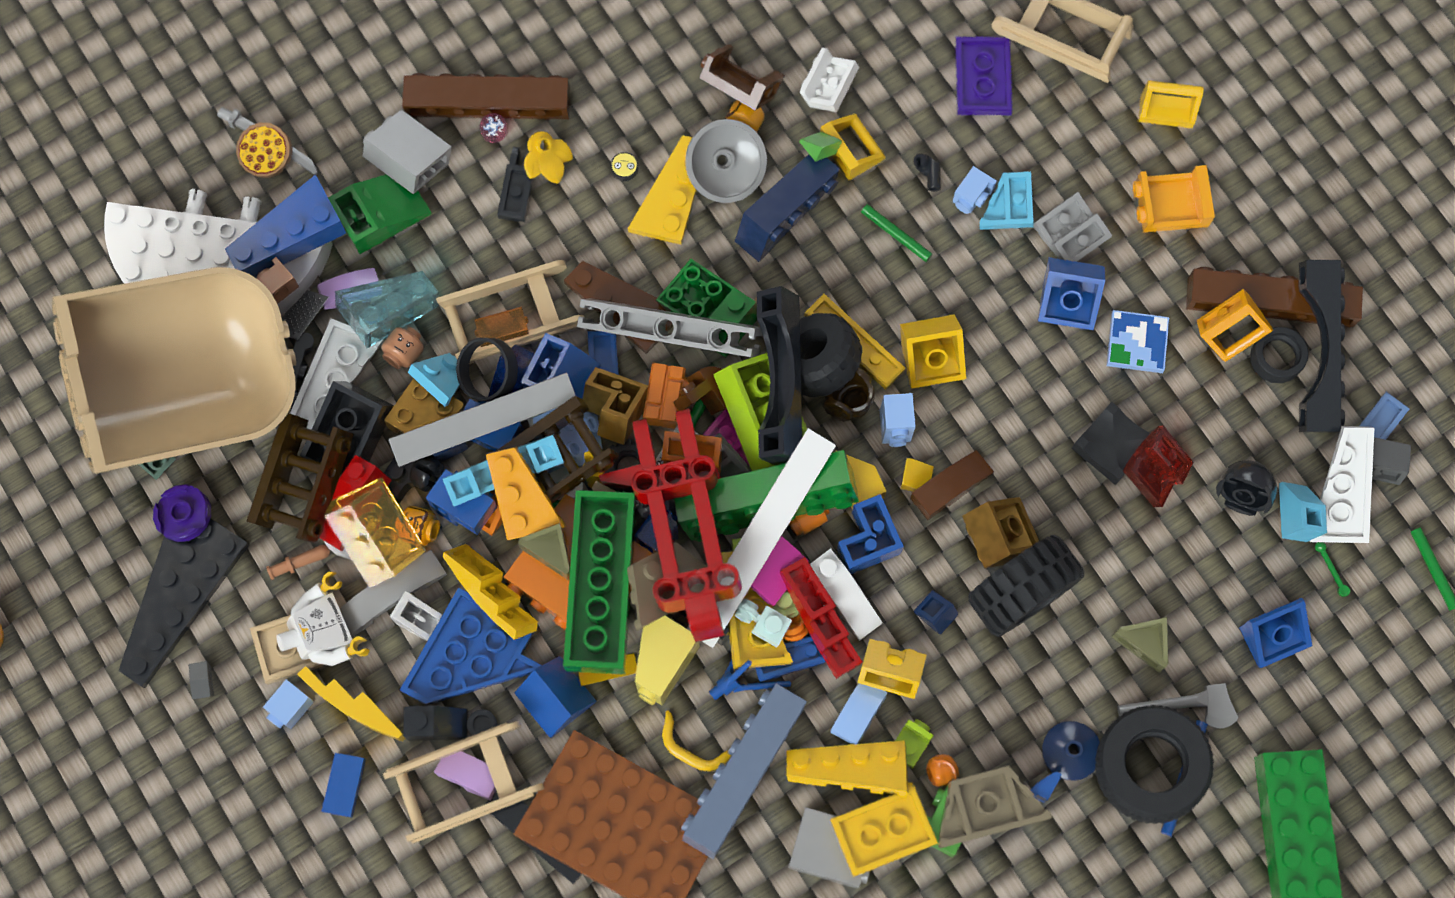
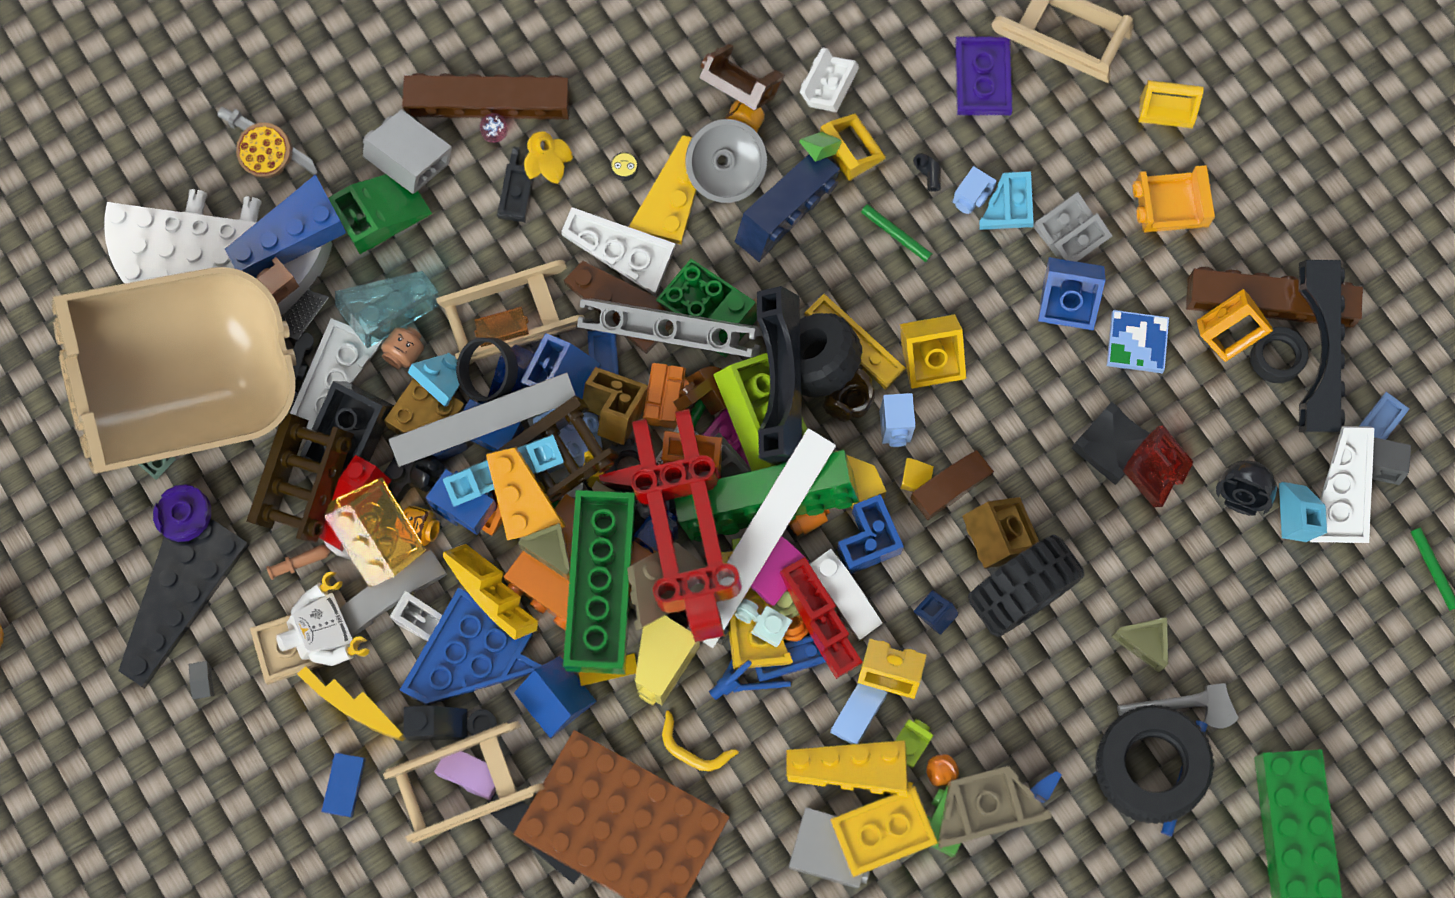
(287, 705): light blue brick -> none
(345, 281): lavender slope -> none
(624, 249): none -> white wing
(743, 771): sand blue brick -> none
(1058, 757): dark blue dish -> none
(1278, 633): blue slope -> none
(1343, 590): green hinge -> none

